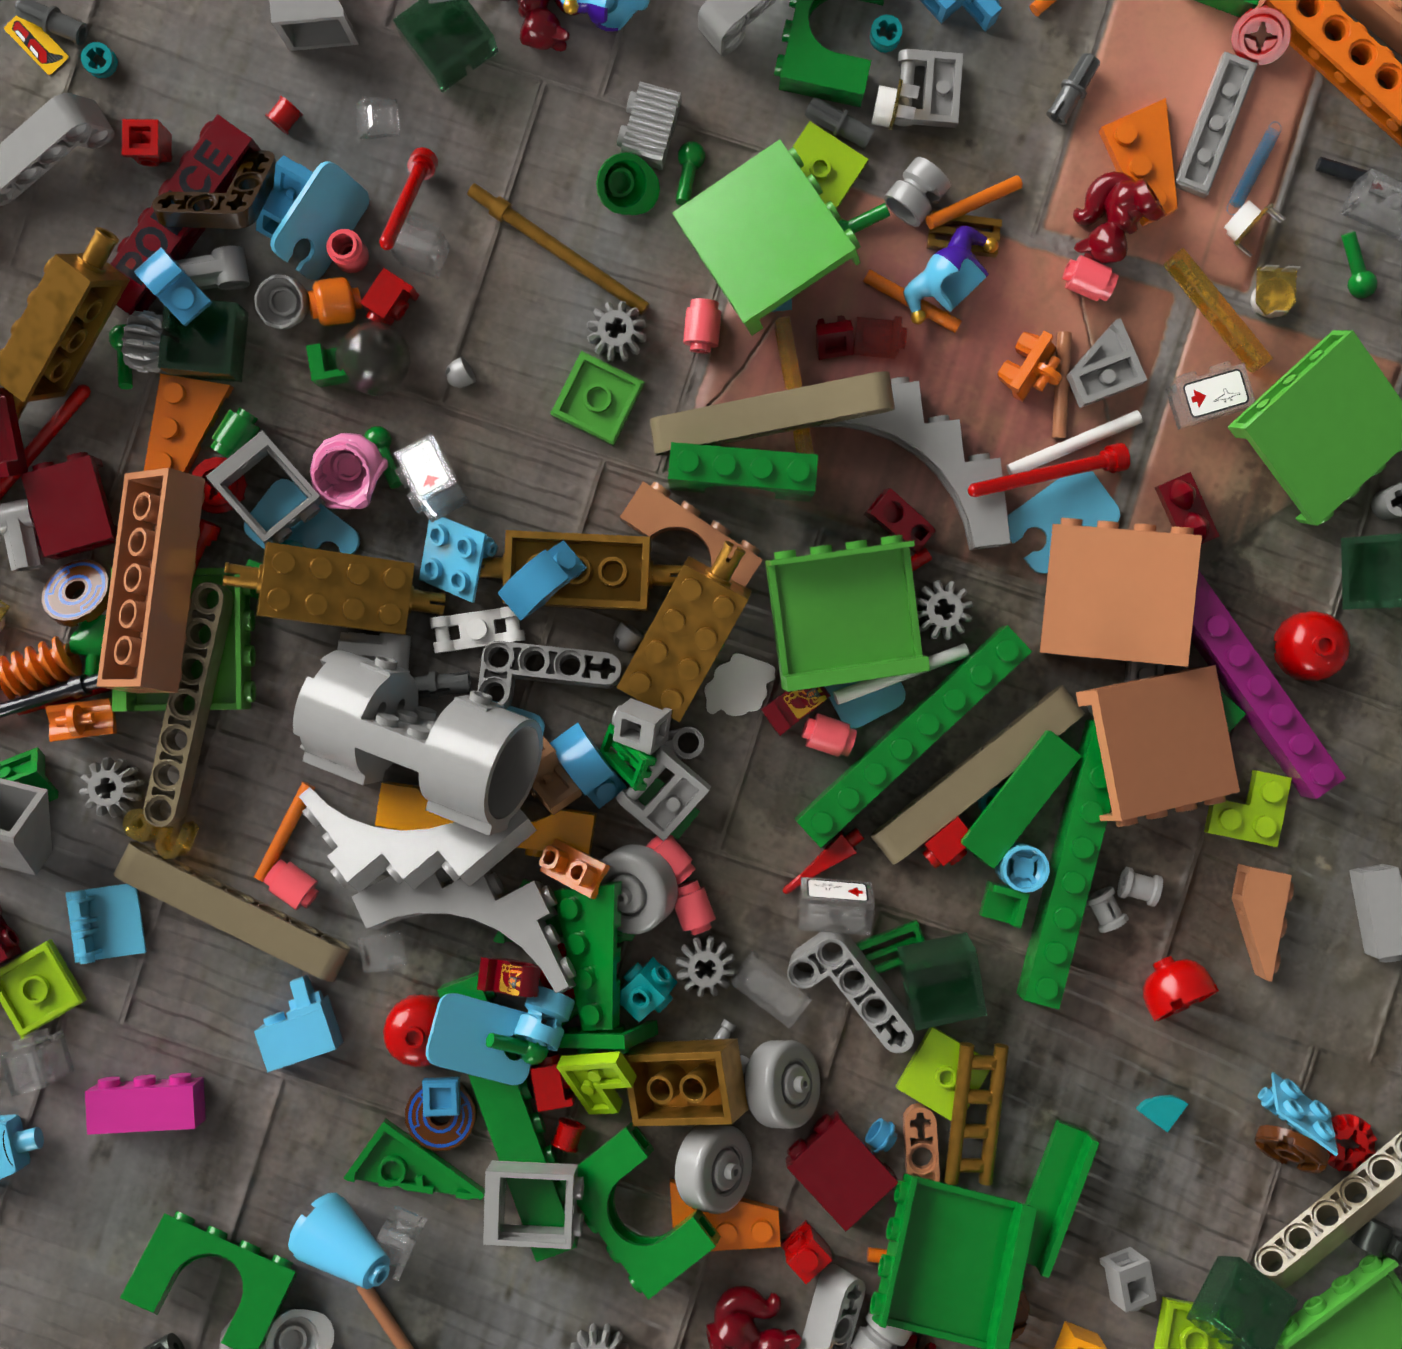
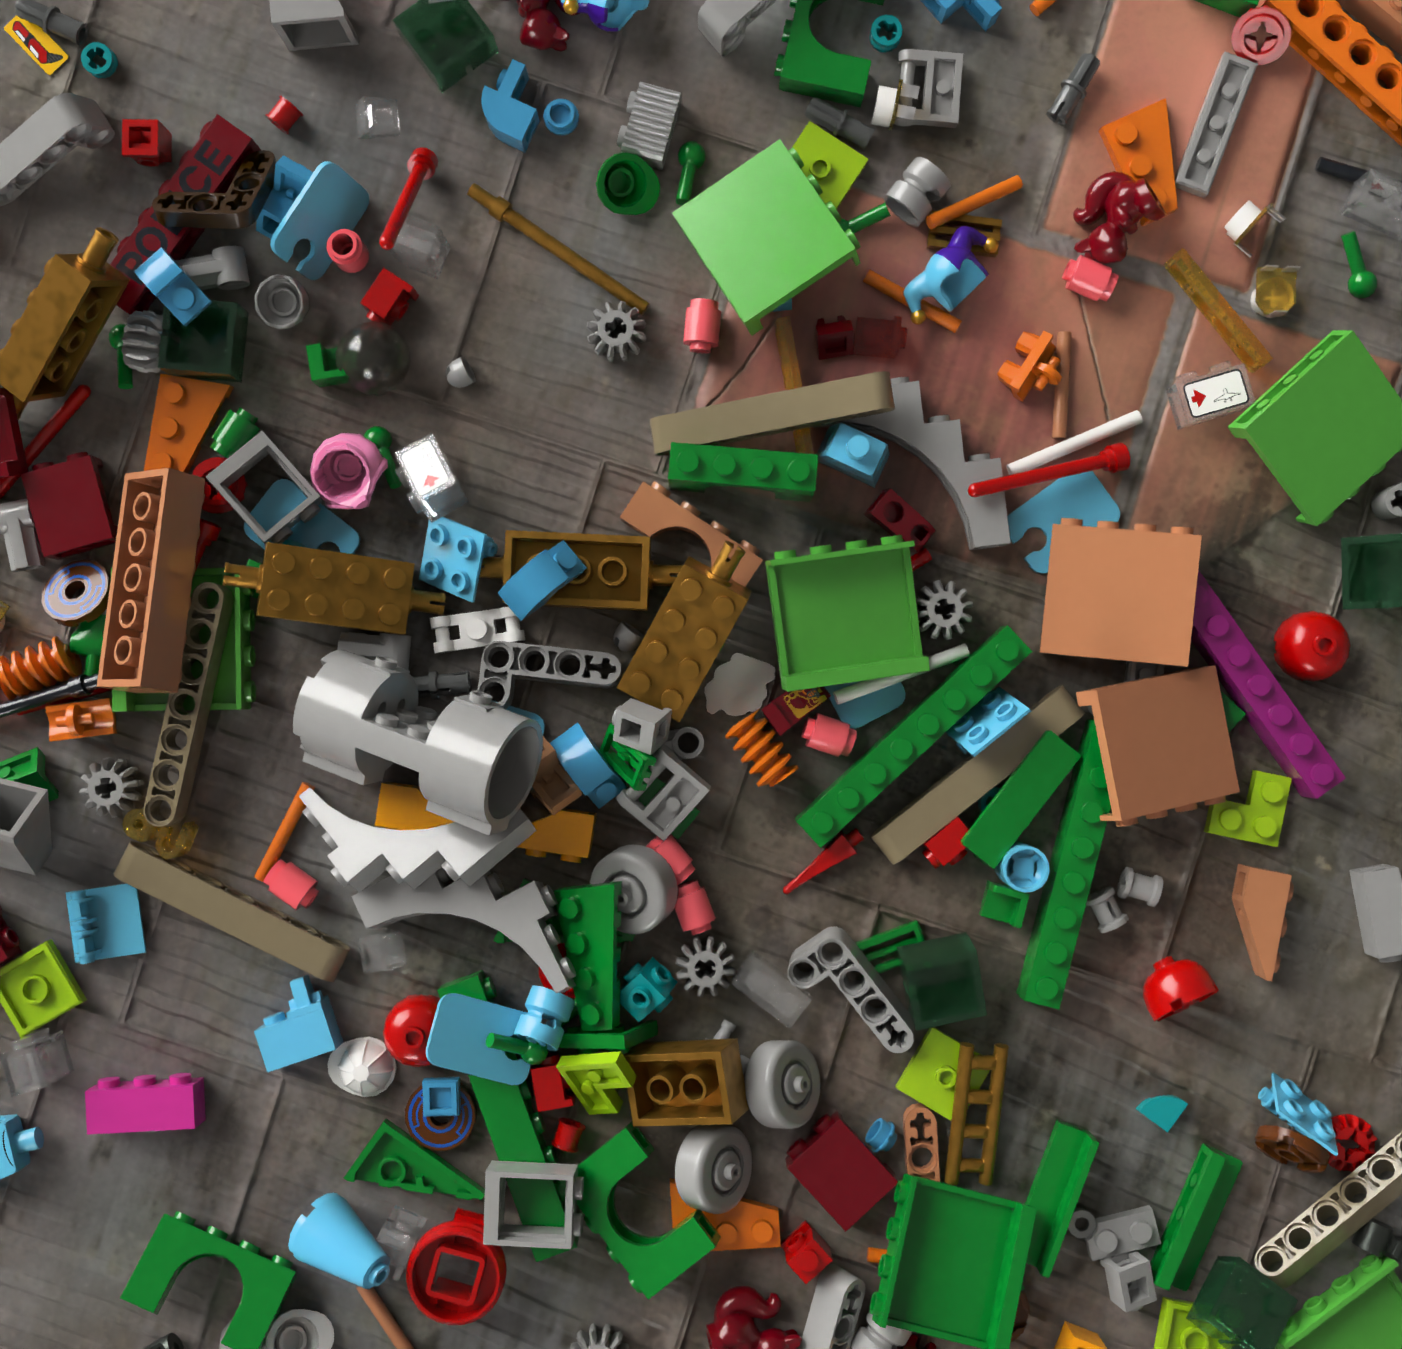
(334, 301): orange head -> none
(362, 1066): none -> white piece
(447, 1299): none -> red piece
(507, 116): none -> dark azure brick
(509, 977): dark red leg -> none
(561, 117): none -> dark azure plate
(573, 868): orange hips -> none
(597, 398): bright green tile -> none
(761, 750): none -> orange piece
(835, 906): clear brick -> none
(853, 453): none -> medium azure torso
(987, 721): none -> medium azure hinge
(1106, 368): light grey wing -> none
(1116, 1232): none -> light grey hinge
(1186, 506): dark red tile -> none
(1194, 1218): none -> green panel
(1245, 184): dark azure piece -> none

